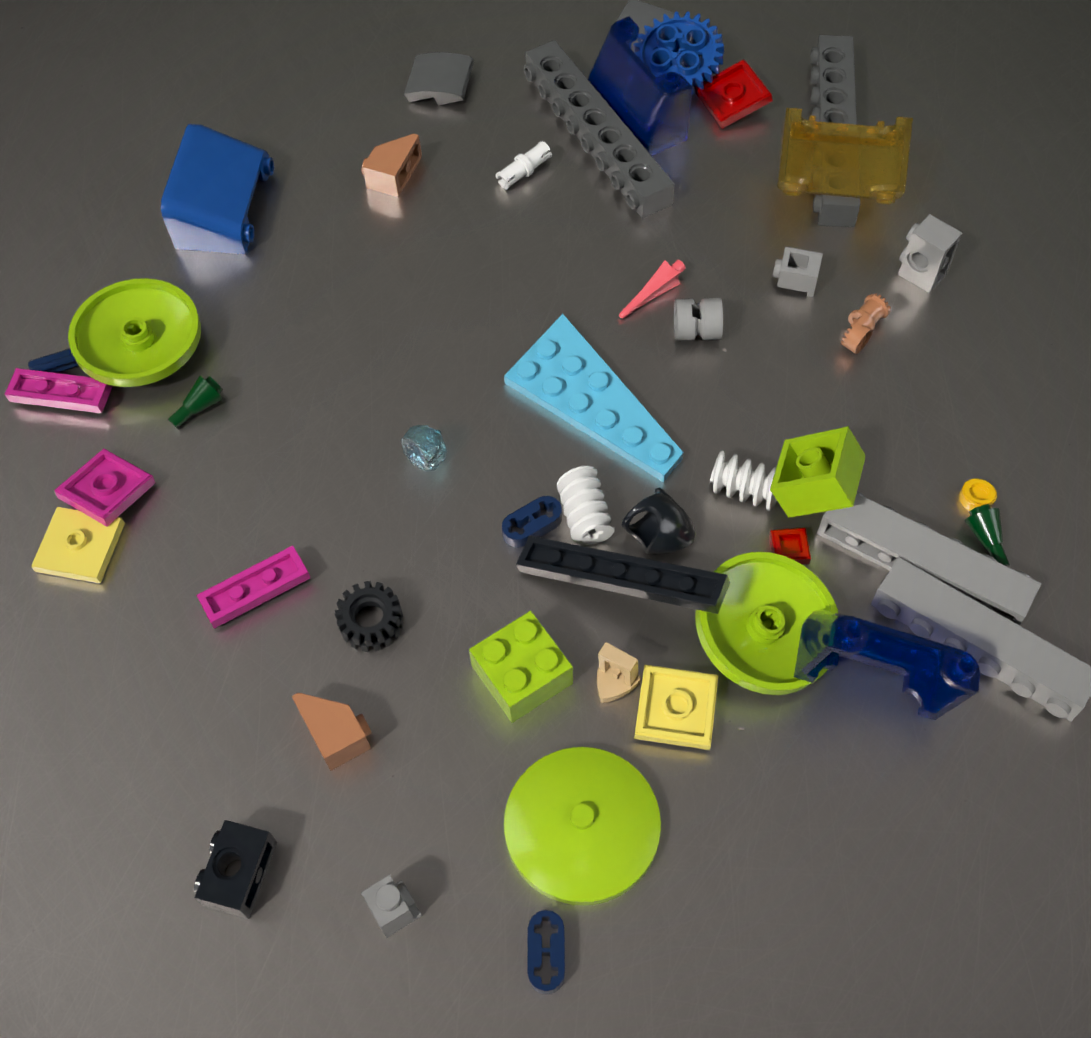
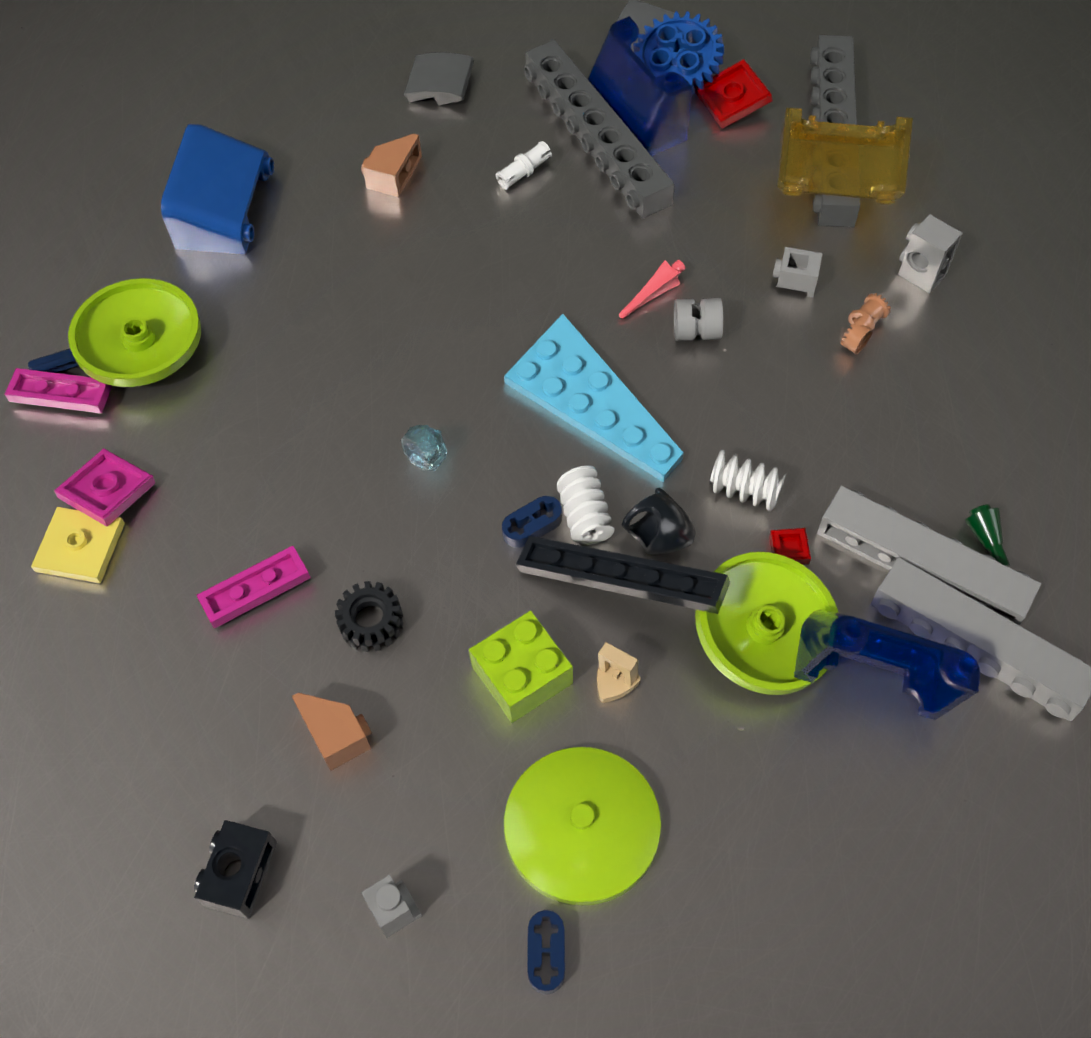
(201, 396): dark green cone -> none
(676, 707): light yellow plate -> none
(818, 472): lime brick -> none
(977, 493): yellow tile -> none

